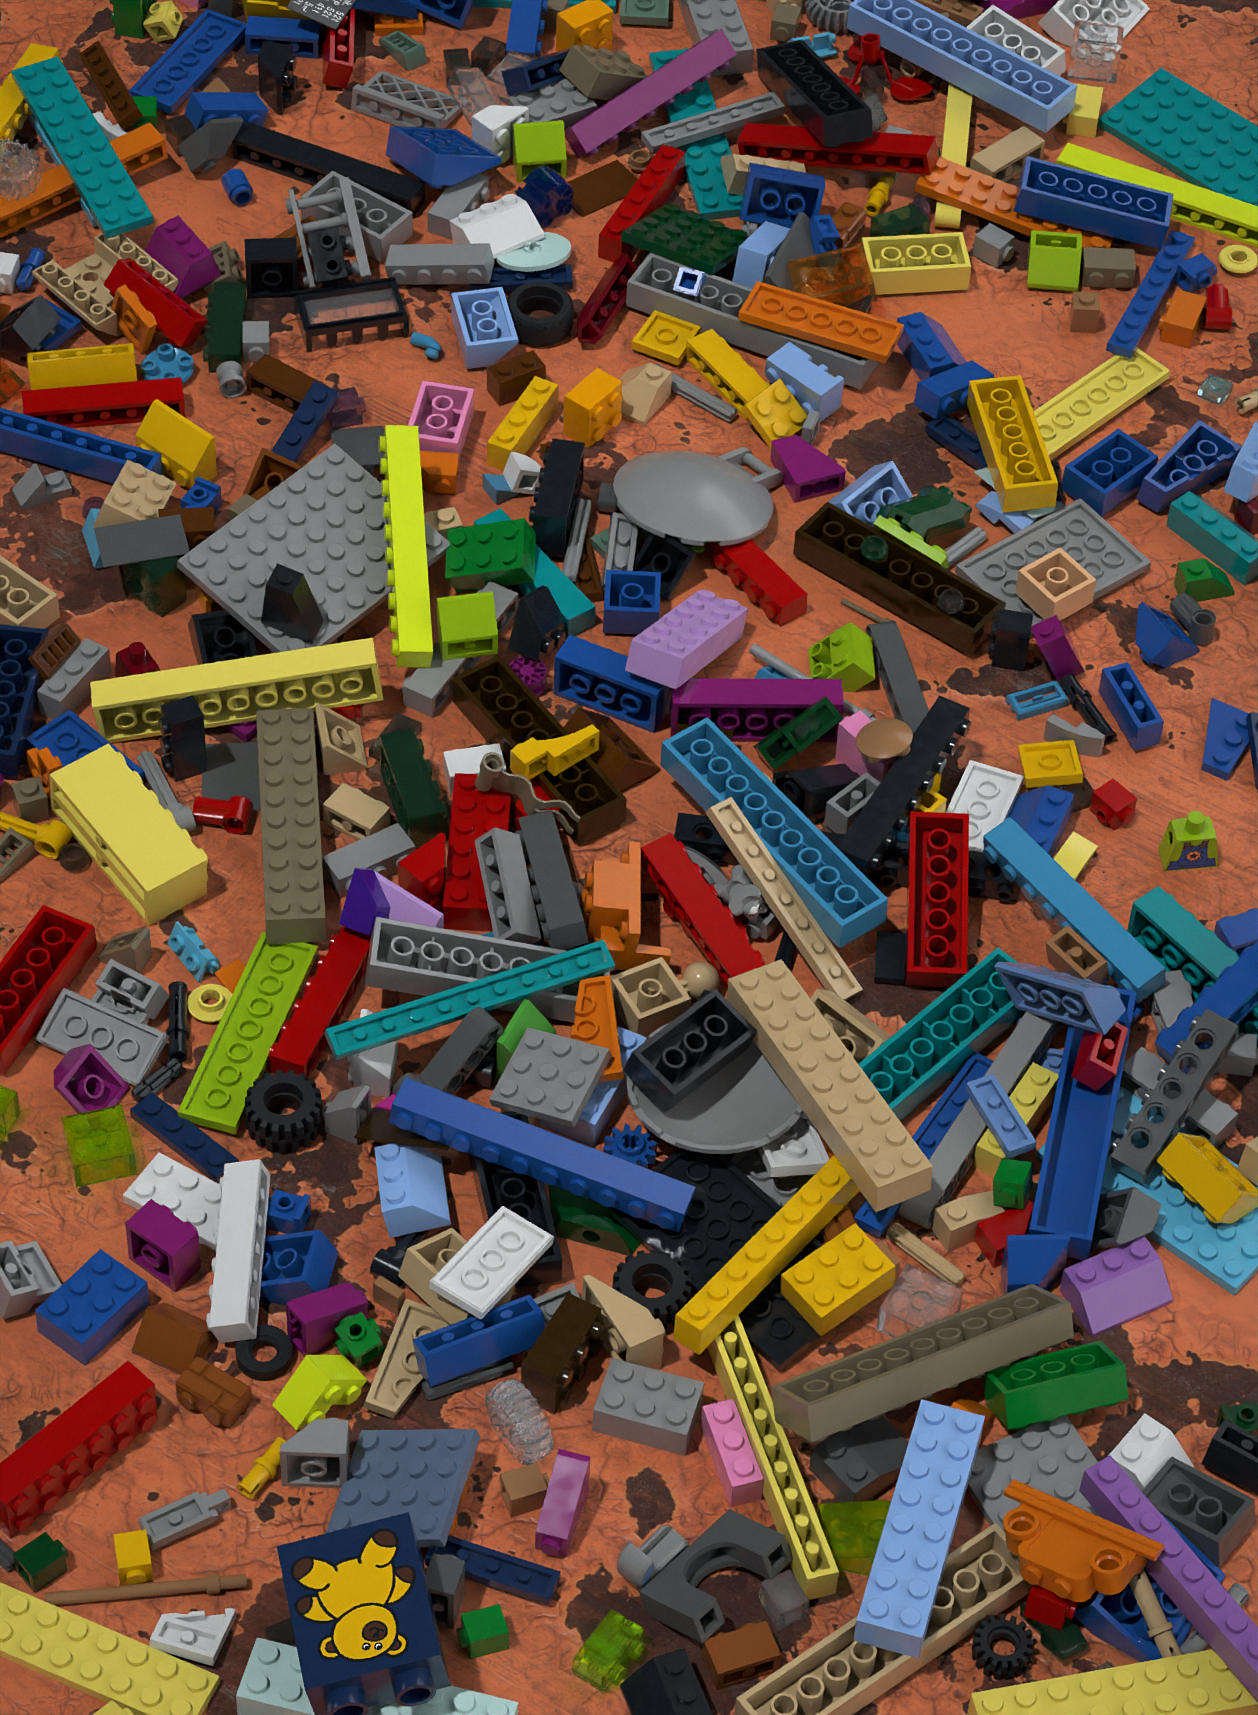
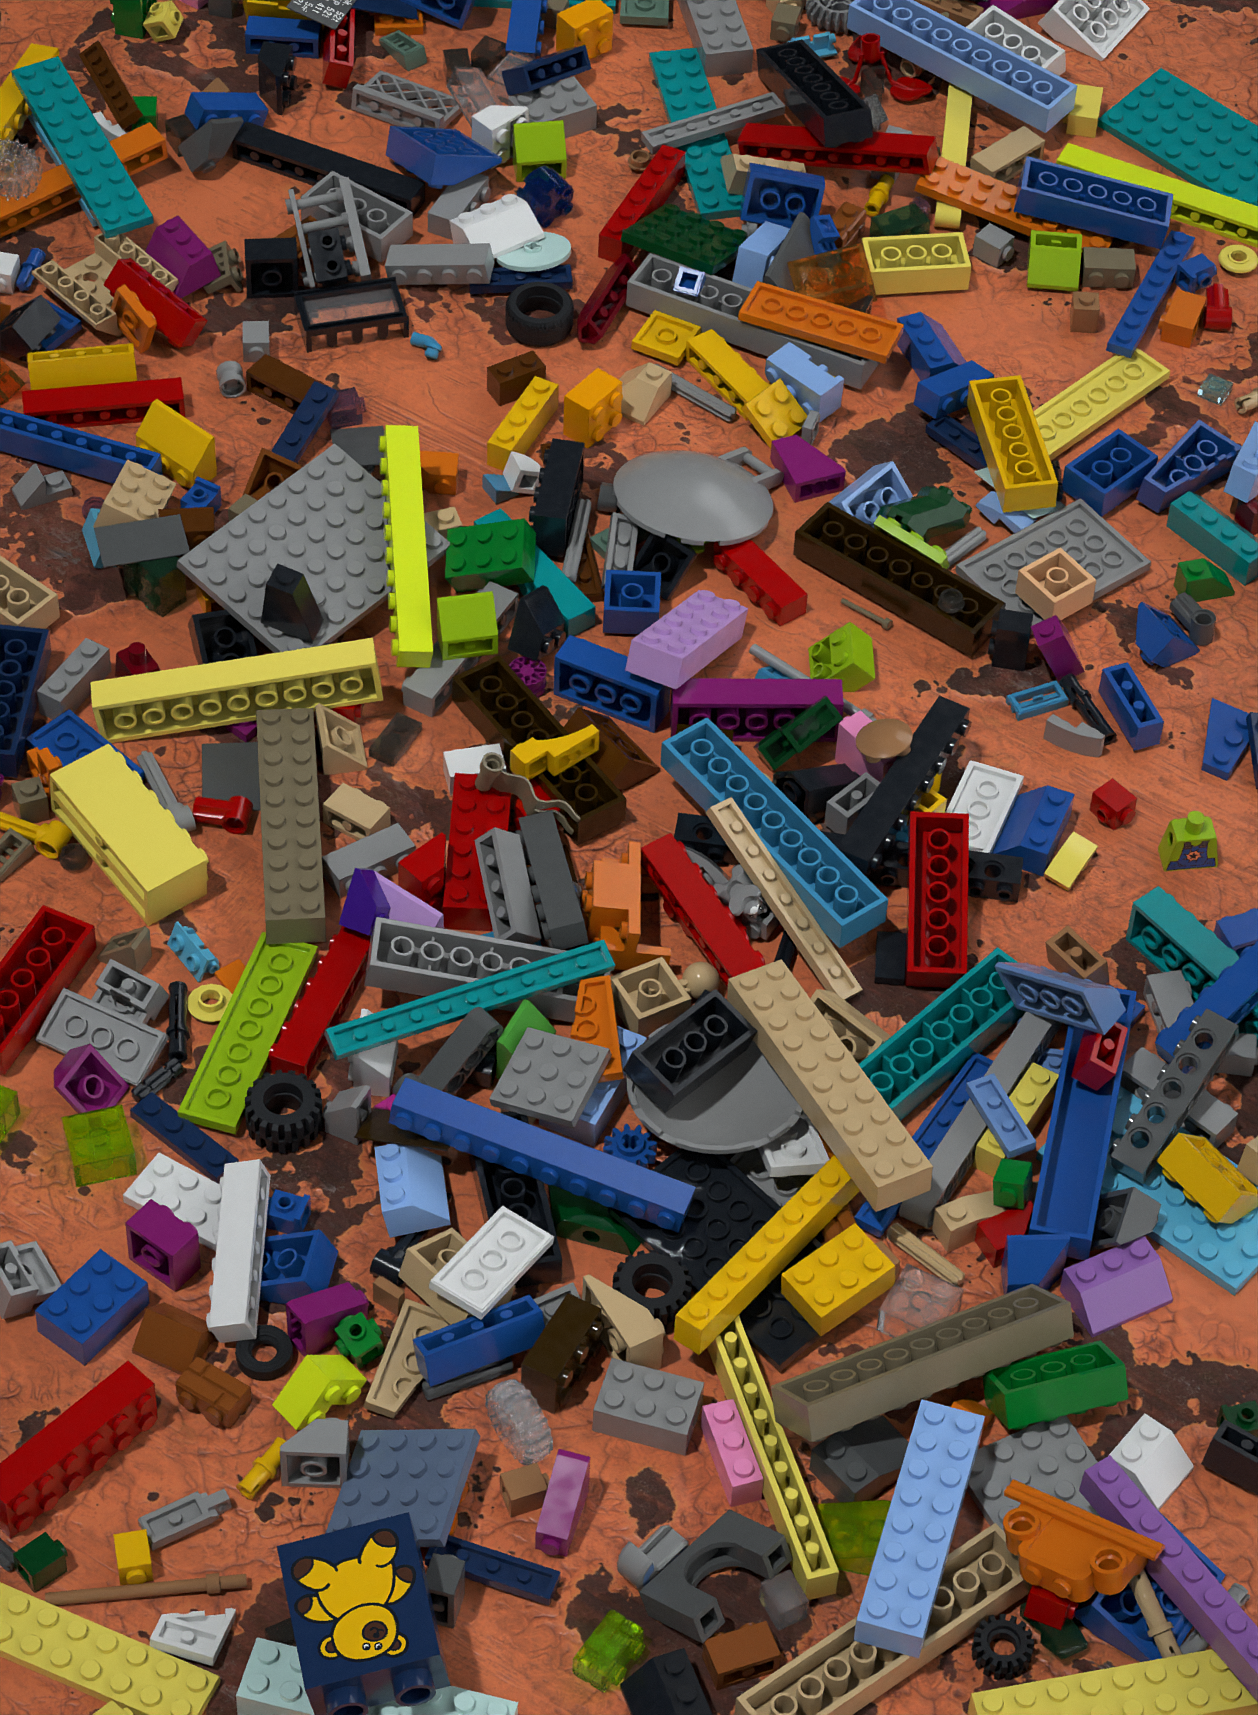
(56, 648): reddish brown slope -> none
(167, 363): dark azure dish -> none
(183, 738): black brick -> none
(190, 60): blue plate -> none
(225, 324): clear green brick -> none
(237, 187): blue brick -> none
(411, 787): clear green brick -> none
(442, 416): bright pink brick -> none
(483, 326): light blue slope -> none
(483, 1631): green brick -> none
(600, 71): dark tan brick -> none
(601, 187): reddish brown piece -> none
(649, 93): magenta brick -> none
(874, 548): clear green plate -> none
(897, 674): dark grey beam -> none
(1050, 763): yellow plate -> none
(1071, 905): dark azure brick -> none
(1082, 796): clear smoke tile -> none
(1095, 52): clear brick -> none
(1202, 1508): dark grey slope -> none

